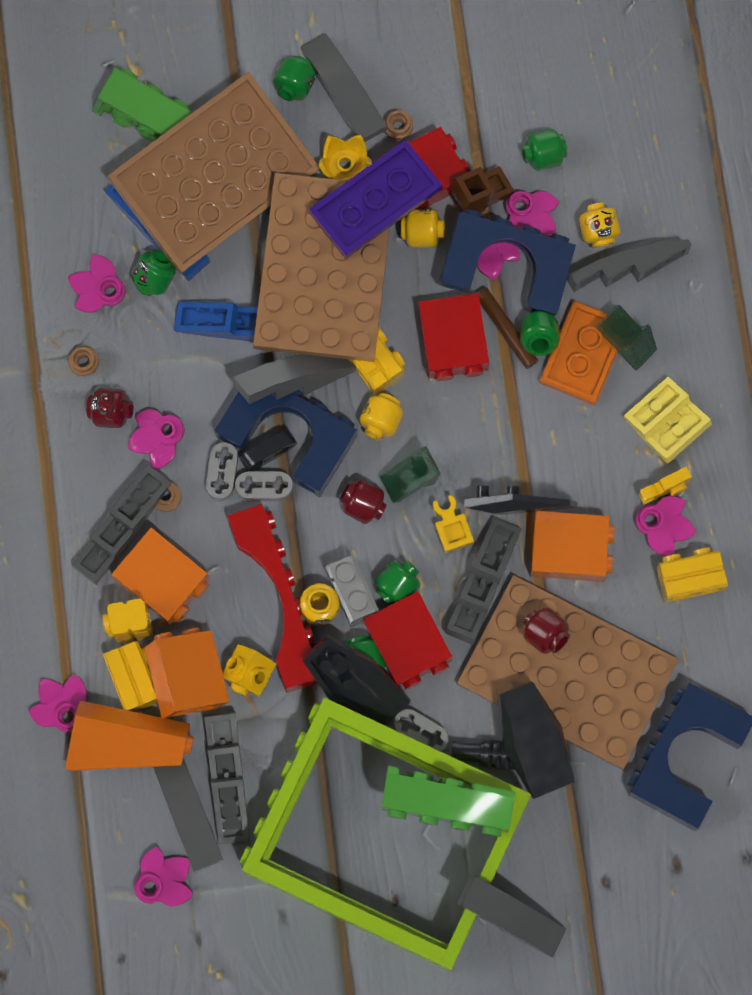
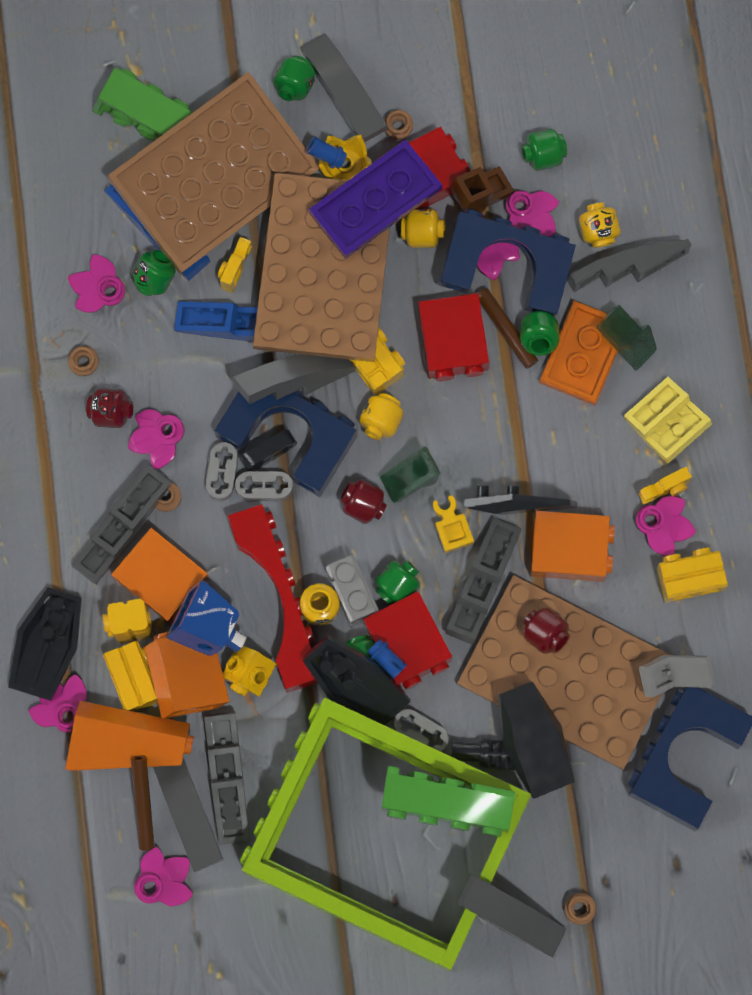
(46, 644): none -> black piece
(142, 803): none -> reddish brown piece
(206, 622): none -> blue torso
(231, 271): none -> yellow plate
(333, 156): none -> blue pin
(386, 658): none -> blue pin
(589, 904): none -> medium nougat plate
(676, 671): none -> light grey bracket

